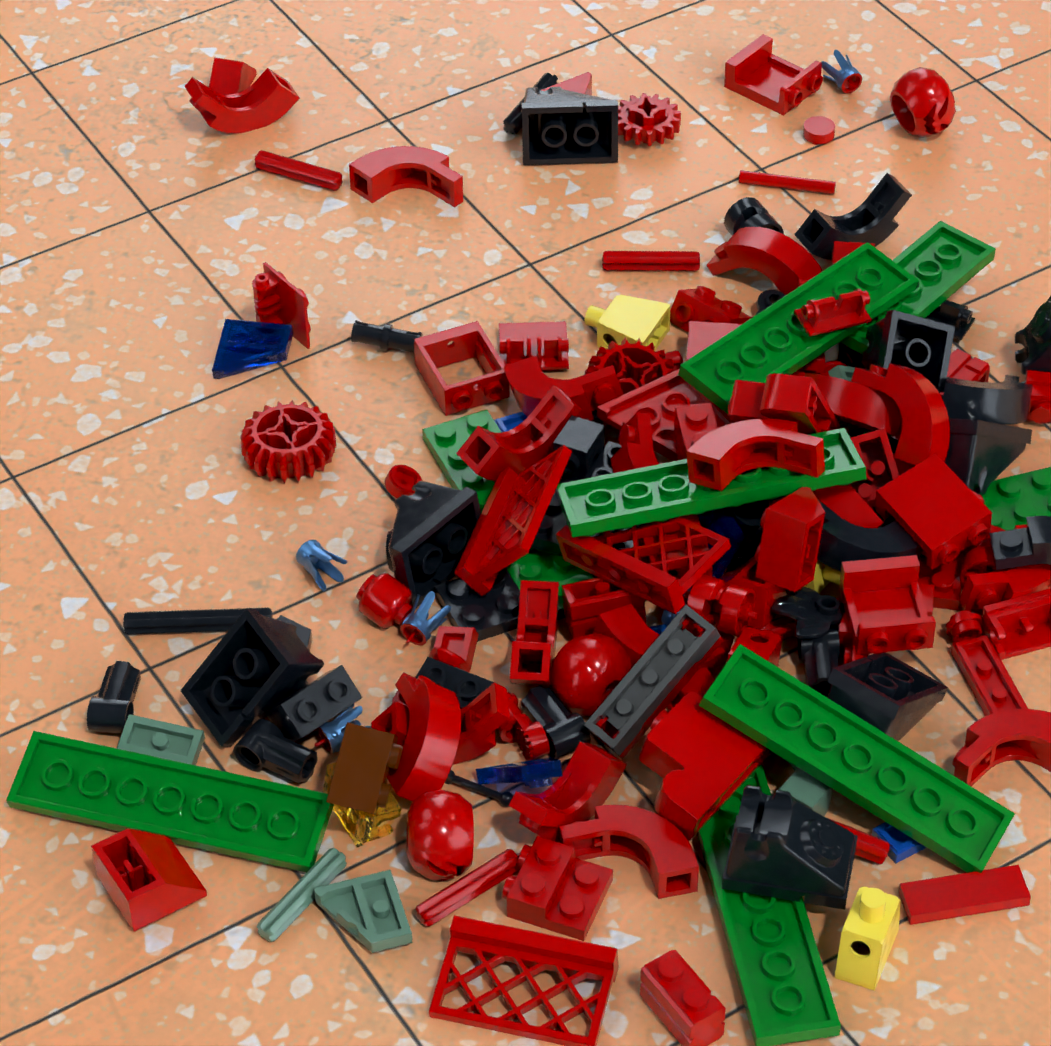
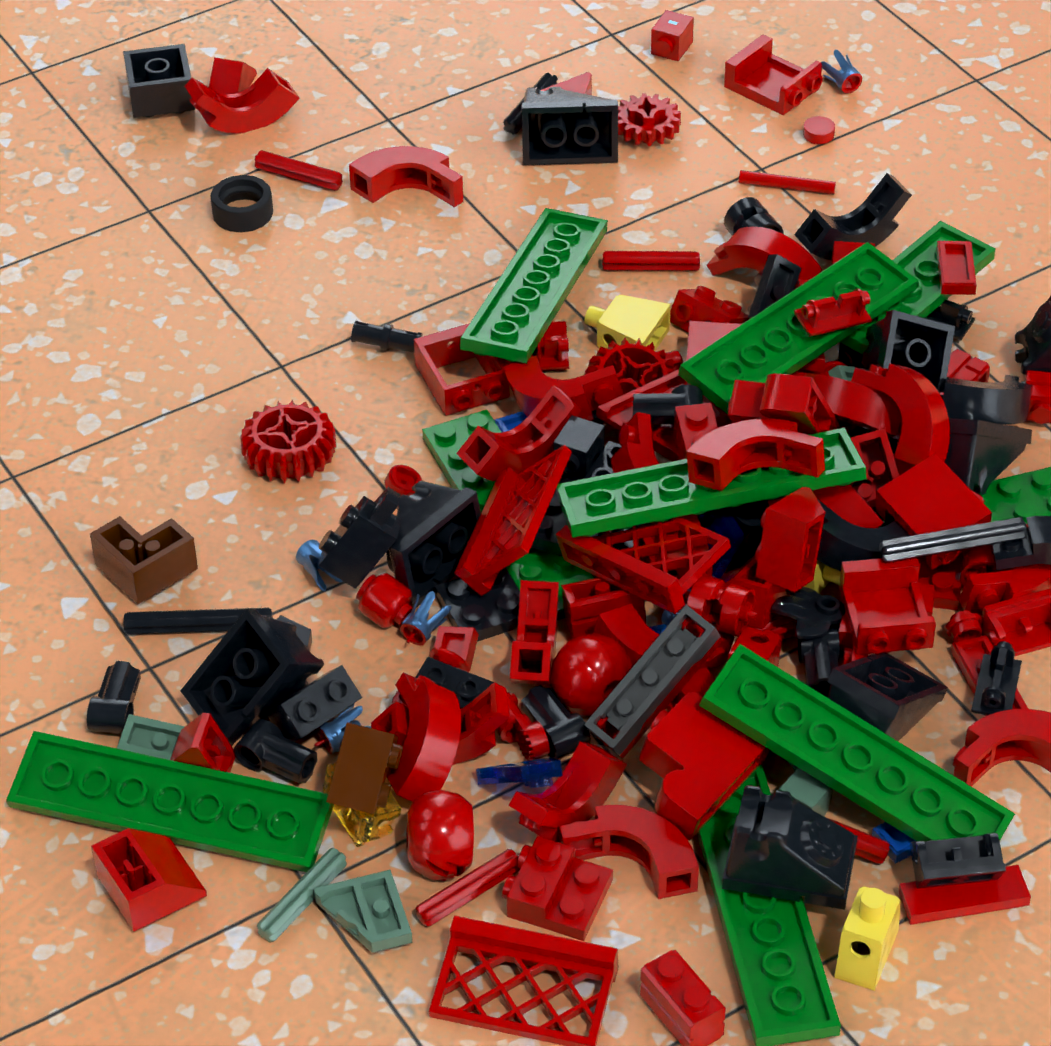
(143, 562): none -> reddish brown brick
(158, 80): none -> black brick
(204, 745): none -> red slope
(242, 218): none -> black tyre
(250, 346): clear blue wing -> none
(281, 303): red hinge -> none
(361, 538): none -> black hinge
(504, 798): black hinge -> none
(534, 286): none -> green plate
(662, 405): none -> black piece
(672, 35): none -> red brick
(773, 283): none -> black tile
(923, 102): red piece -> none
(953, 539): none -> axle
(956, 267): none -> red tile
(957, 860): none -> black hinge
(997, 680): none -> black hinge

